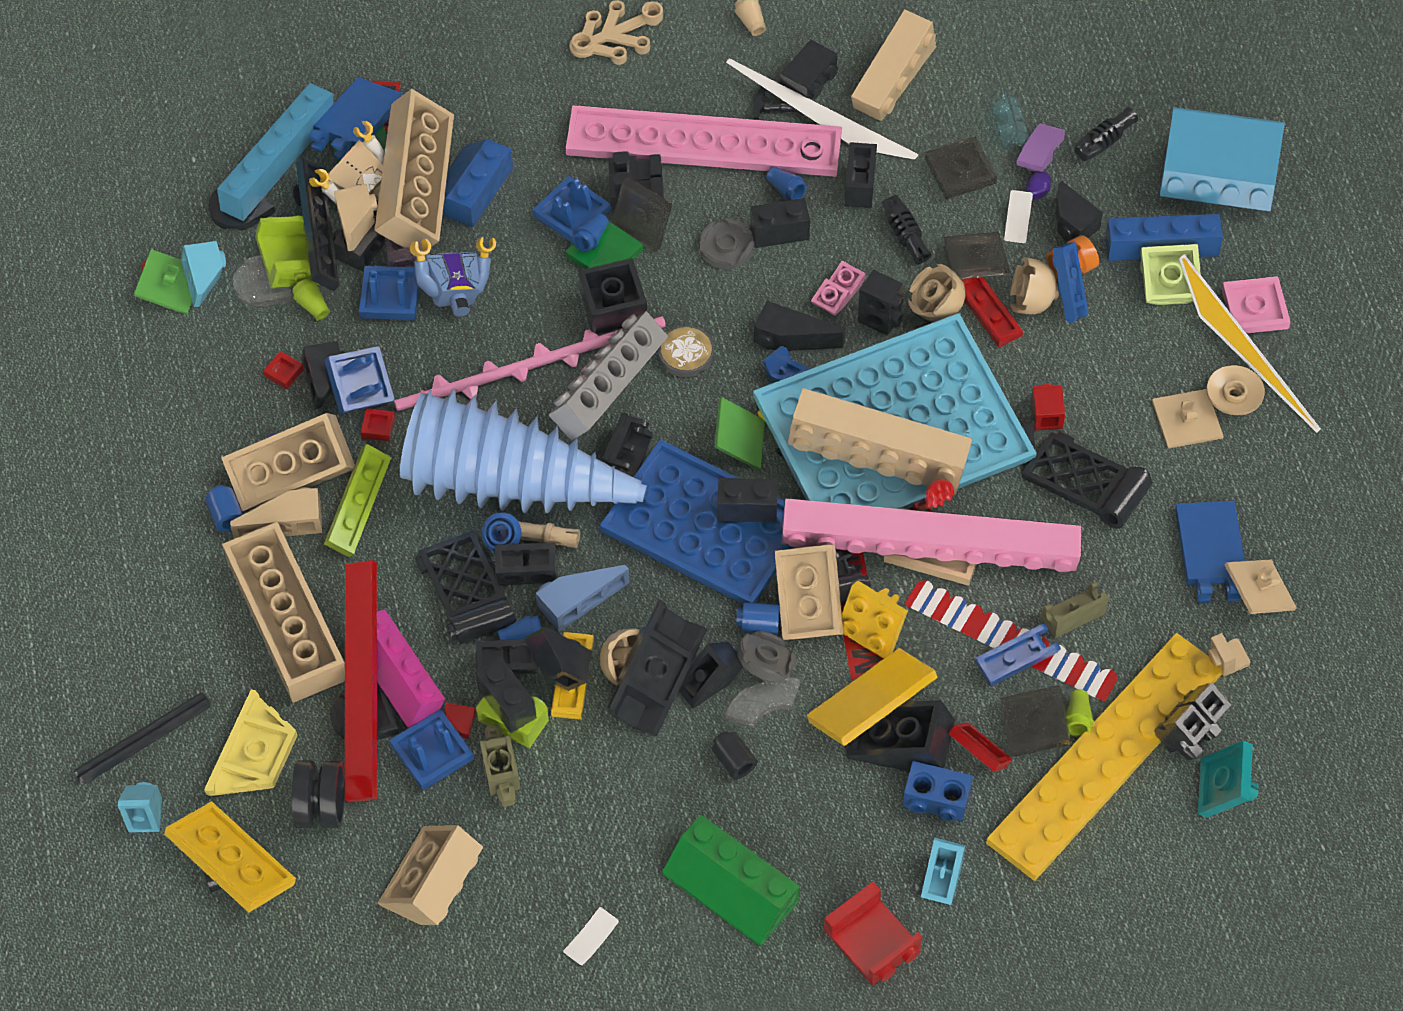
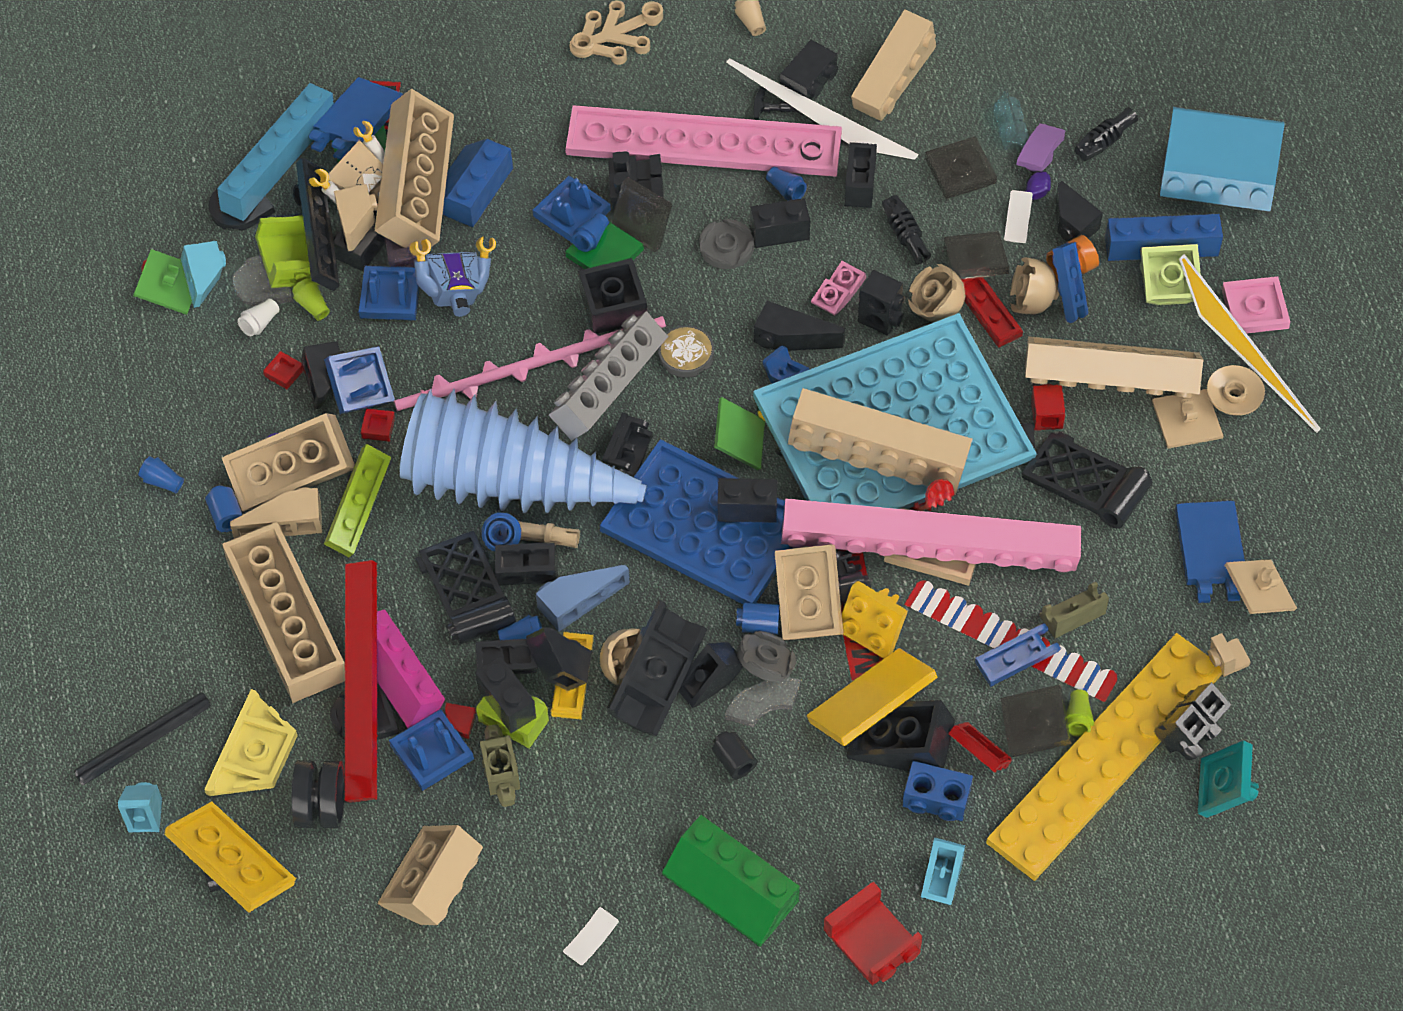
(159, 474): none -> blue cone
(256, 318): none -> white cone
(1114, 366): none -> tan brick

